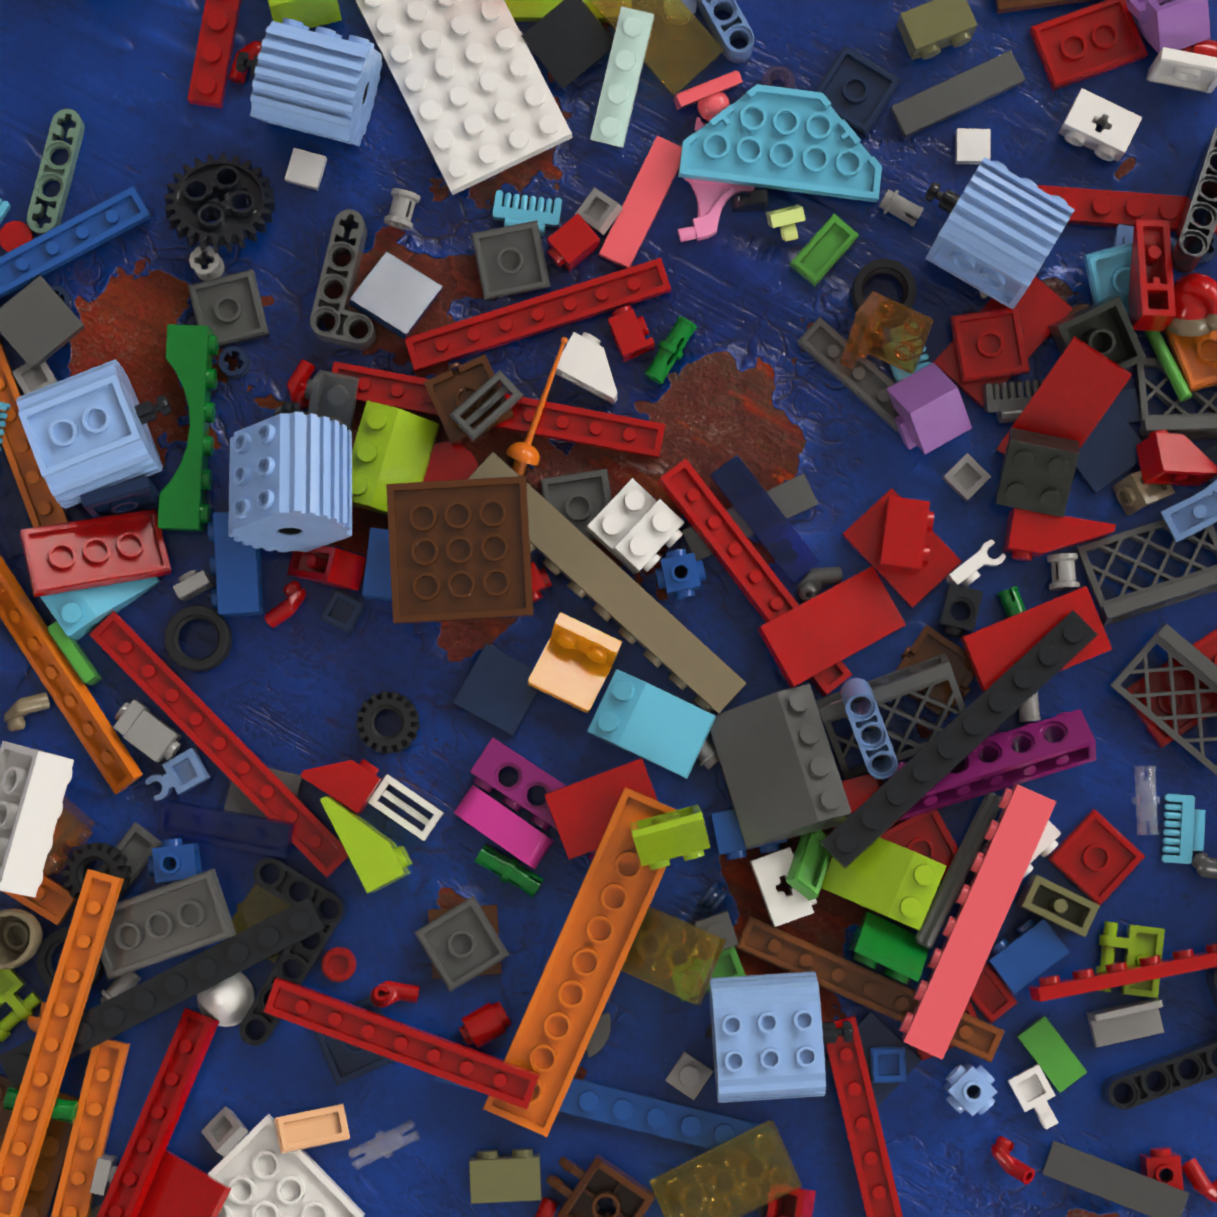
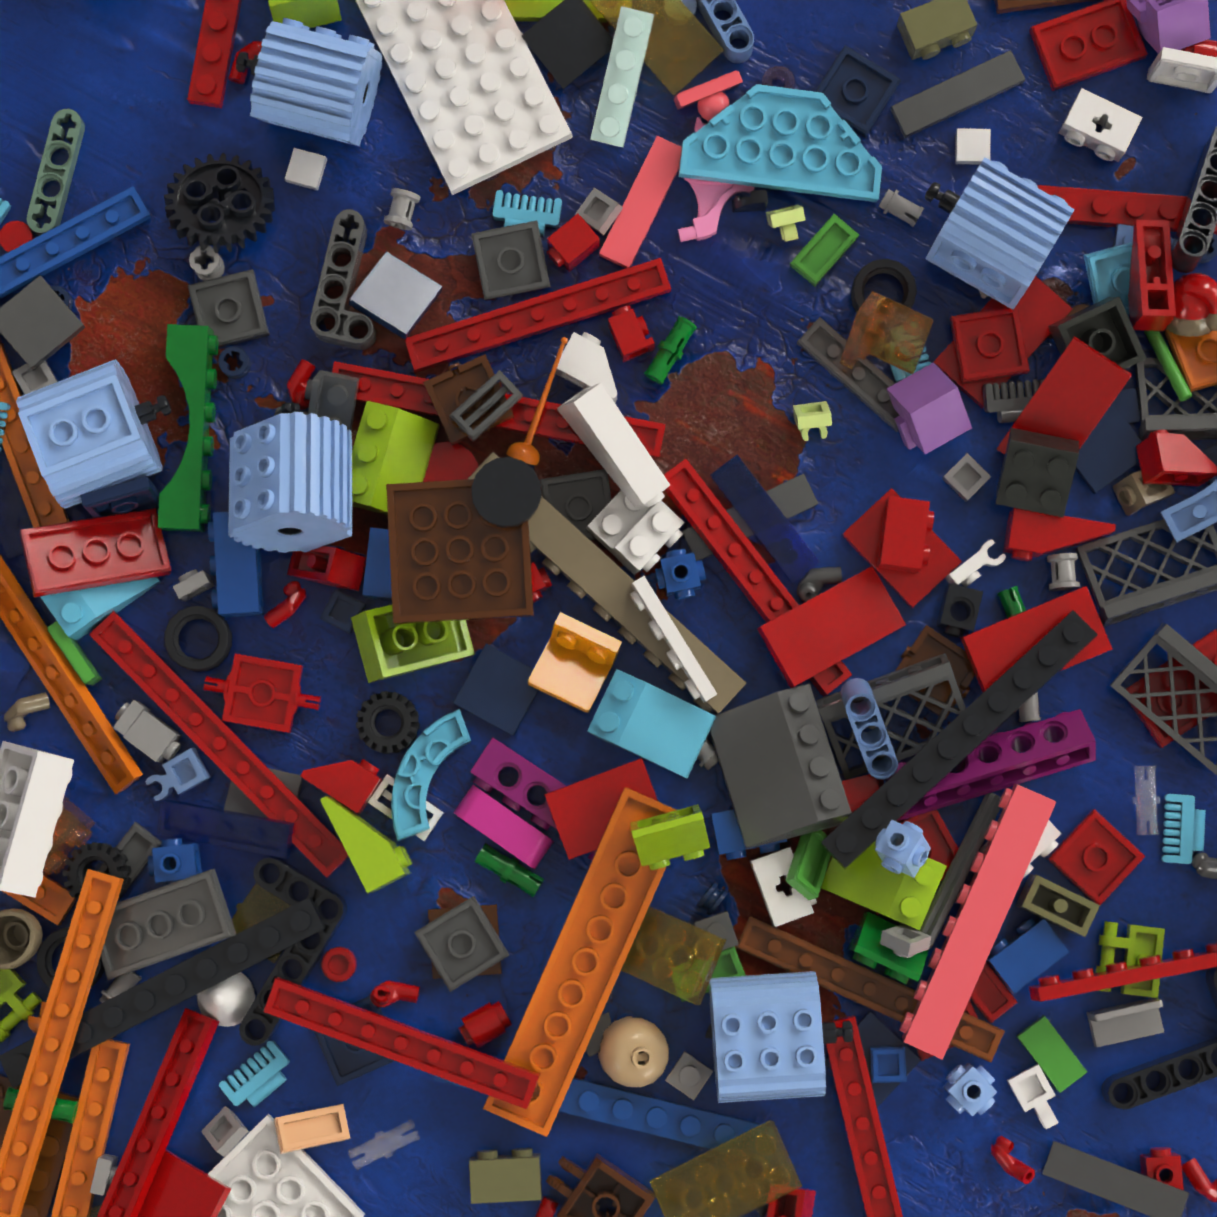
(261, 1084): none -> medium azure piece
(262, 693): none -> red plate
(405, 648): none -> lime slope
(417, 770): none -> medium azure tile
(506, 492): none -> black tile
(615, 445): none -> white slope
(633, 1052): none -> tan cylinder
(663, 627): none -> white plate
(812, 416): none -> yellowish green tile
(902, 848): none -> light blue brick
(905, 940): none -> light grey plate

